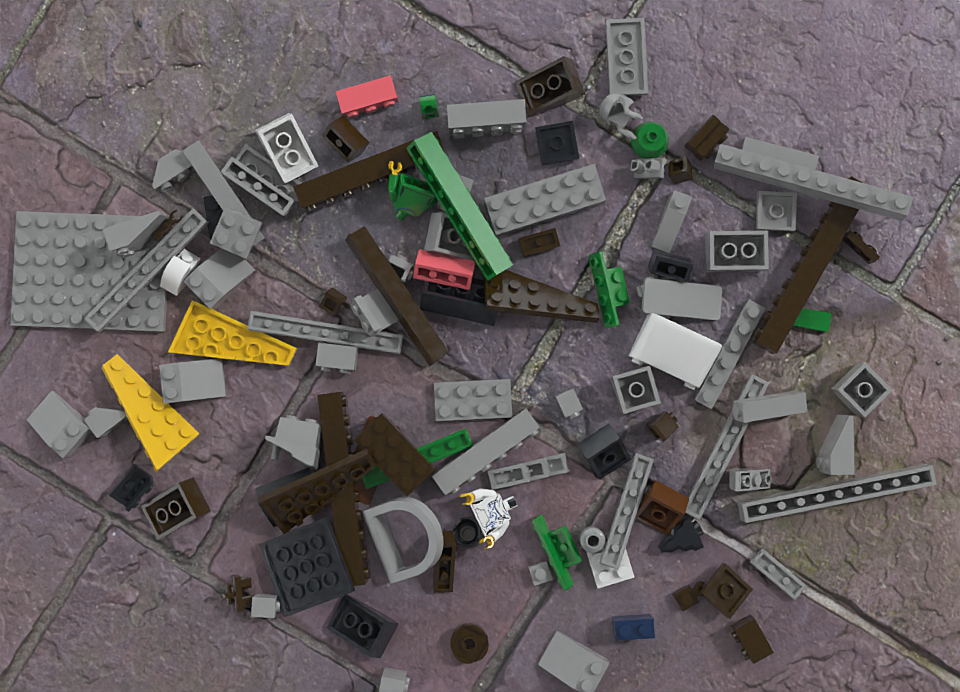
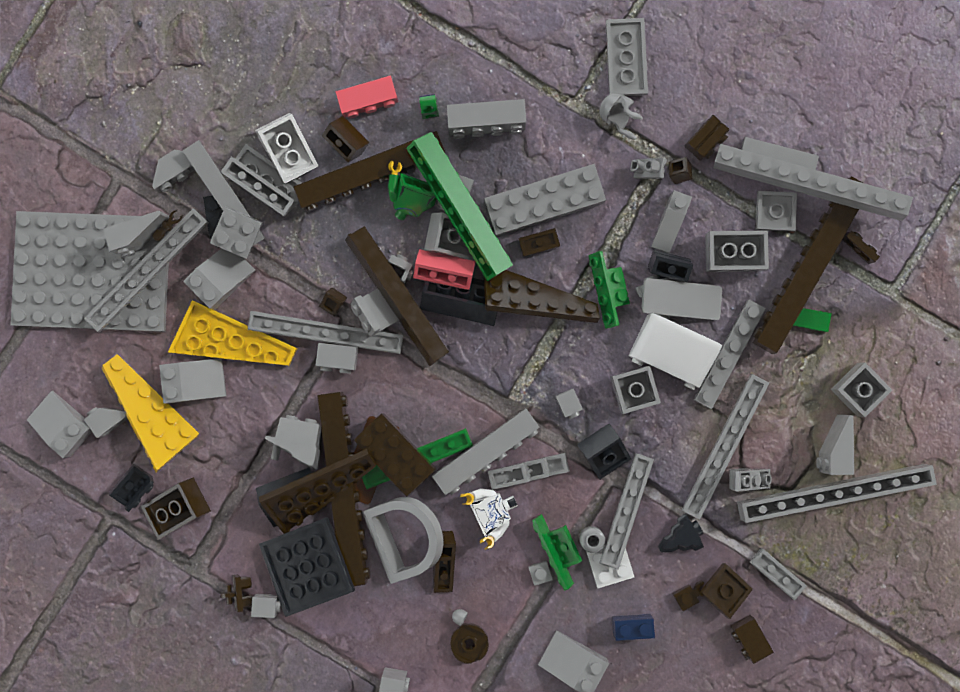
(178, 270): white brick -> none
(362, 626): black slope -> none
(459, 616): none -> light grey hinge
(467, 532): black hair -> none
(473, 400): light grey plate -> none
(550, 86): dark brown slope -> none
(557, 143): black plate -> none
(651, 140): green cone -> none
(662, 507): reddish brown slope -> none
(663, 425): dark brown slope -> none
(769, 406): light grey brick -> none

